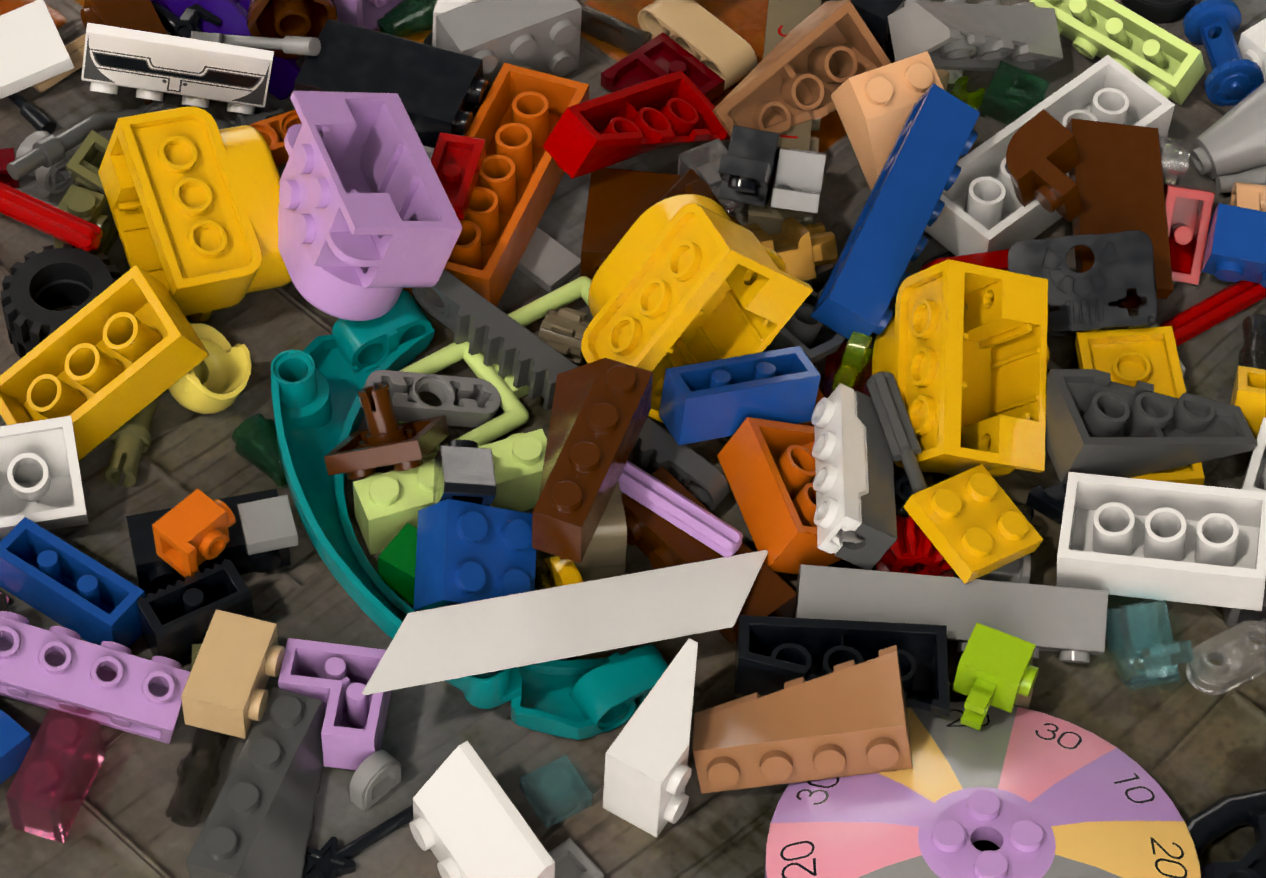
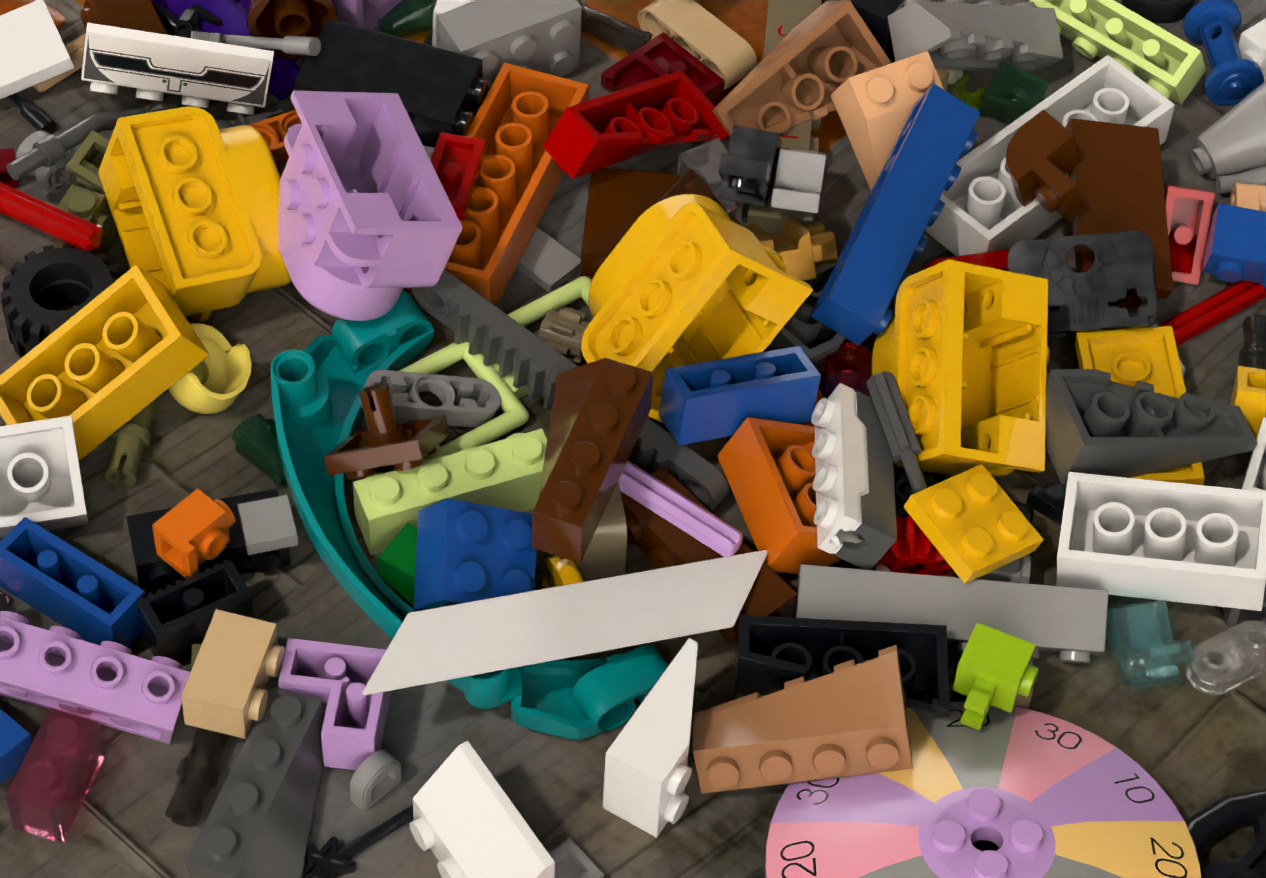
(464, 473): slope -> none
(556, 791): clear light blue plate -> none
(854, 359): clear neon green piece -> none
(1173, 159): clear plate -> none

